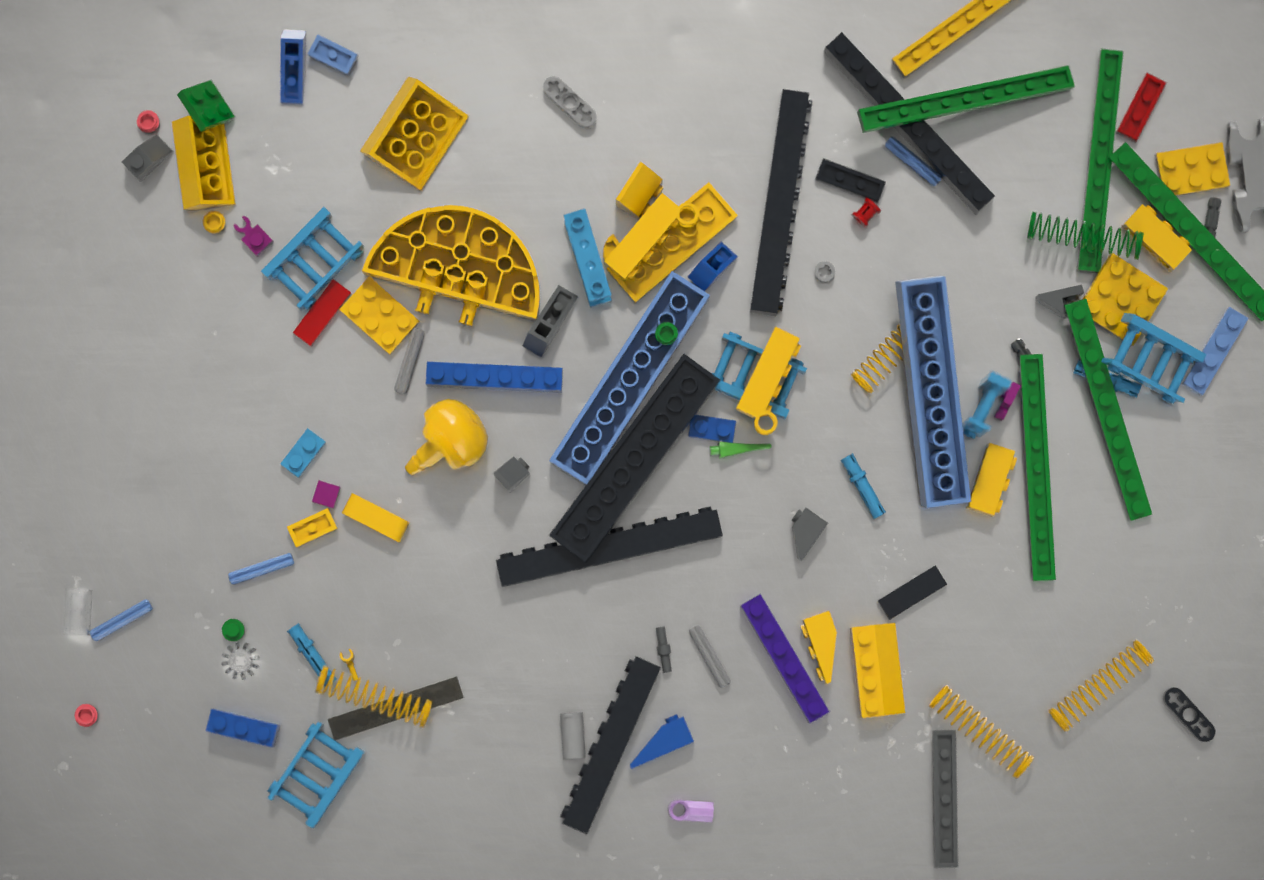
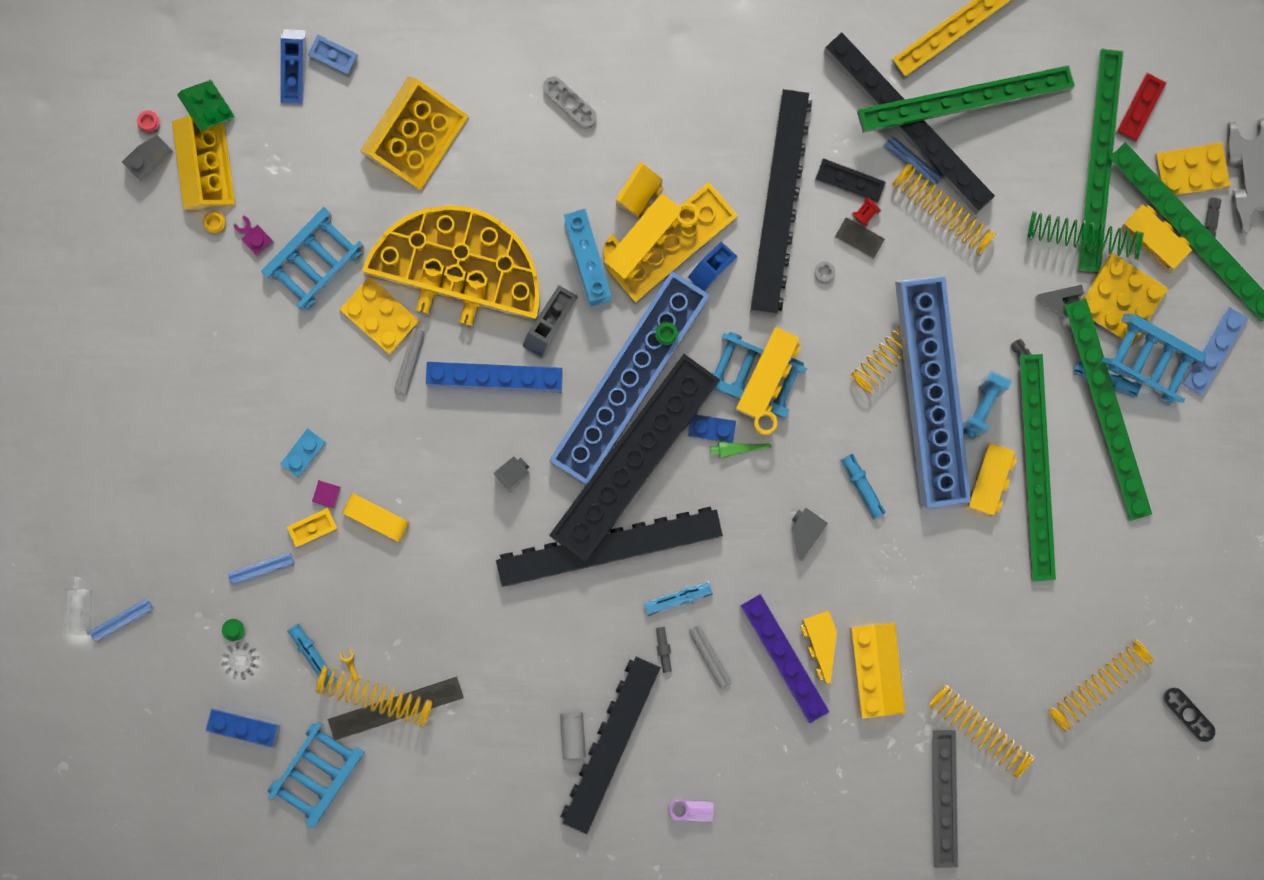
(86, 715): coral plate -> none
(321, 312): red tile -> none
(451, 433): yellow piece -> none
(667, 739): blue slope -> none
(679, 598): none -> dark azure pin
(859, 238): none -> clear smoke plate
(902, 177): none -> yellow piece
(912, 592): black tile -> none
(1008, 398): magenta plate -> none

